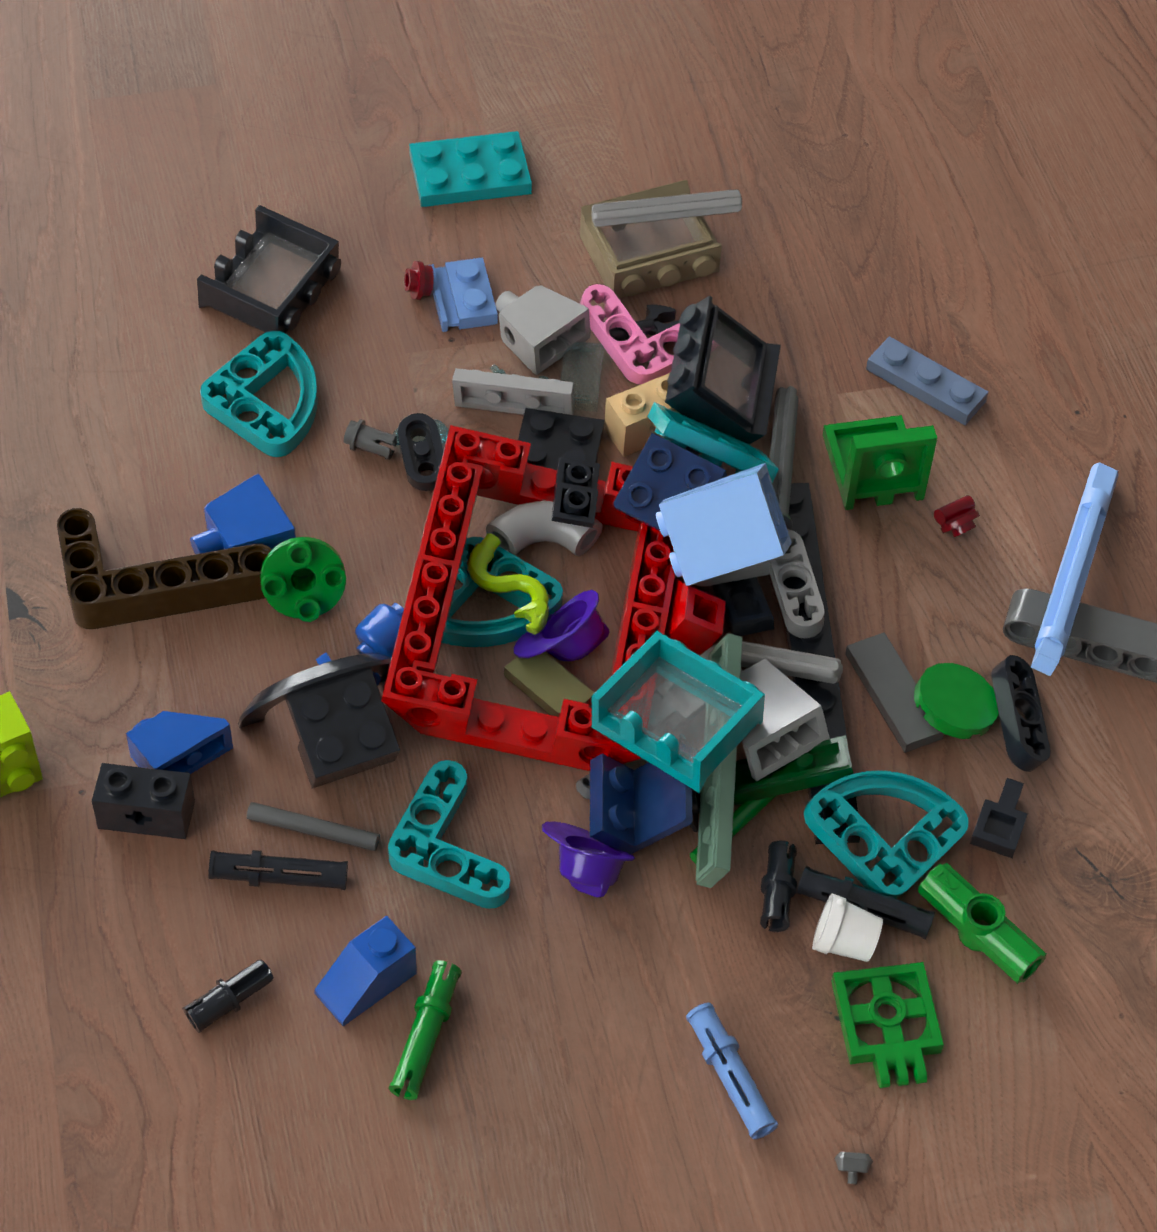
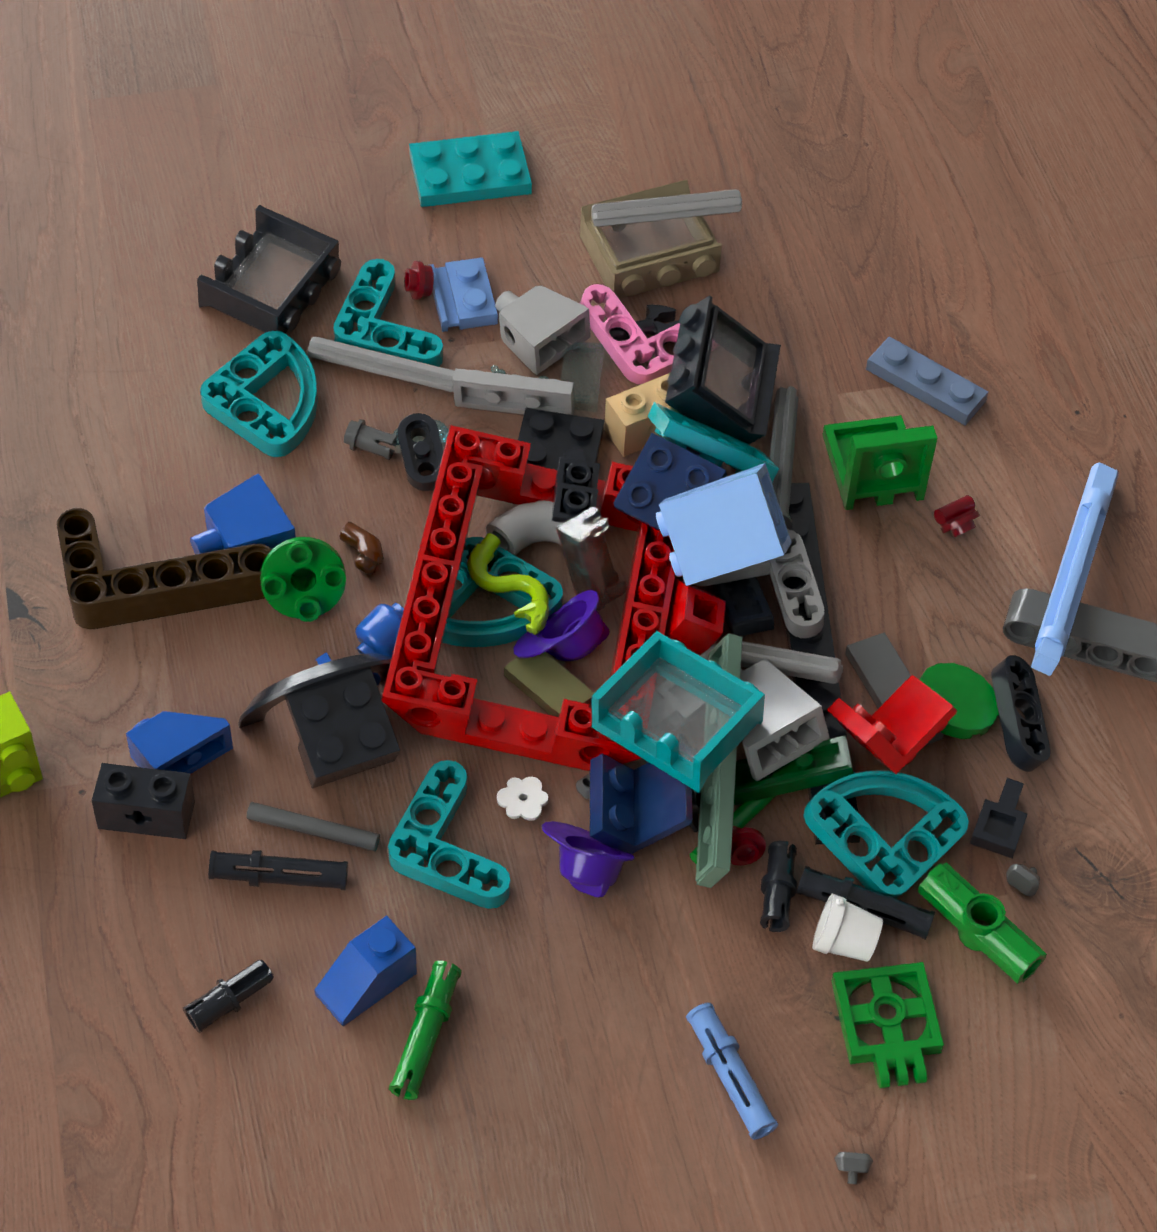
(366, 544): none -> reddish brown arm
(373, 329): none -> teal beam
(381, 363): none -> light grey axle
(527, 789): none -> white plant
(589, 557): none -> clear smoke hinge
(747, 845): none -> dark red plate
(899, 725): none -> red bracket
(1023, 879): none -> dark grey rock

